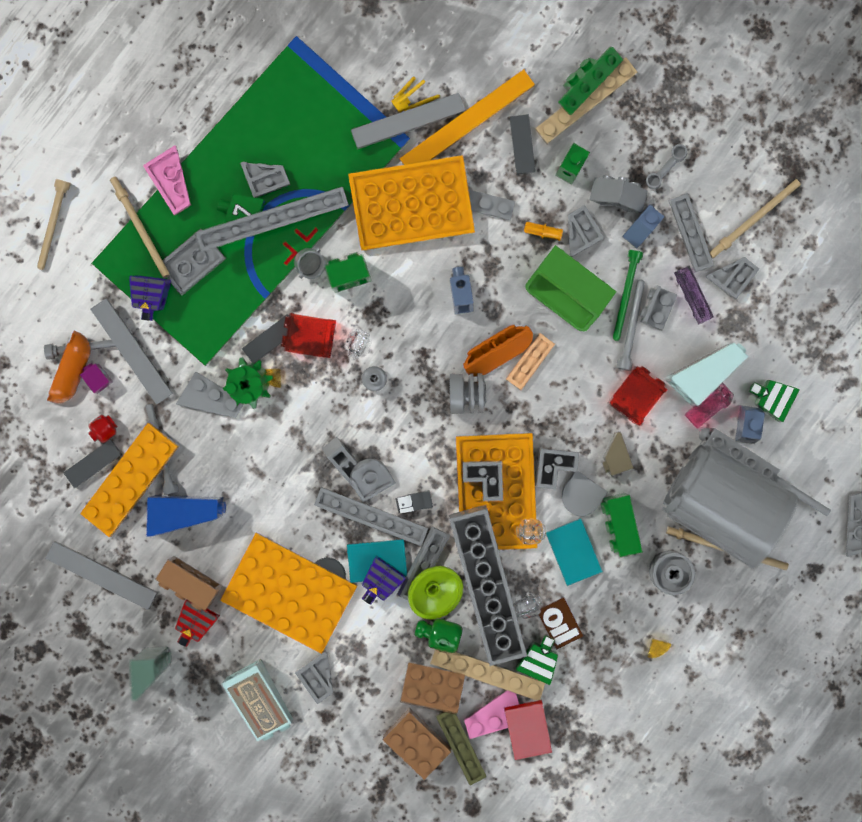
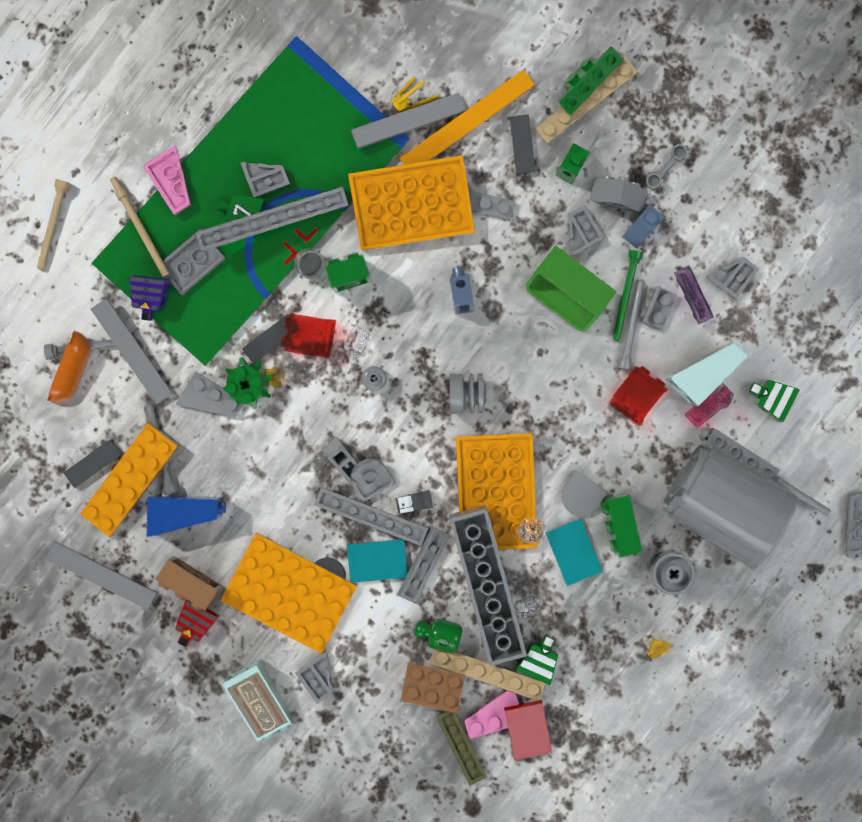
(95, 377): magenta brick -> none
(102, 428): red head -> none
(147, 668): sand green slope -> none
(381, 580): torso -> none
(416, 743): medium nougat brick -> none
(440, 598): lime dish -> none
(489, 474): light grey brick -> none
(498, 350): orange brick -> none
(530, 361): light nougat tile -> none
(543, 230): light orange axle -> none
(550, 462): light grey brick -> none
(560, 623): sticker -> none
(616, 456): dark tan slope -> none
(680, 533): tan bar -> none
(691, 232): light grey plate -> none
(726, 242): tan bar -> none
(749, 424): sand blue torso -> none

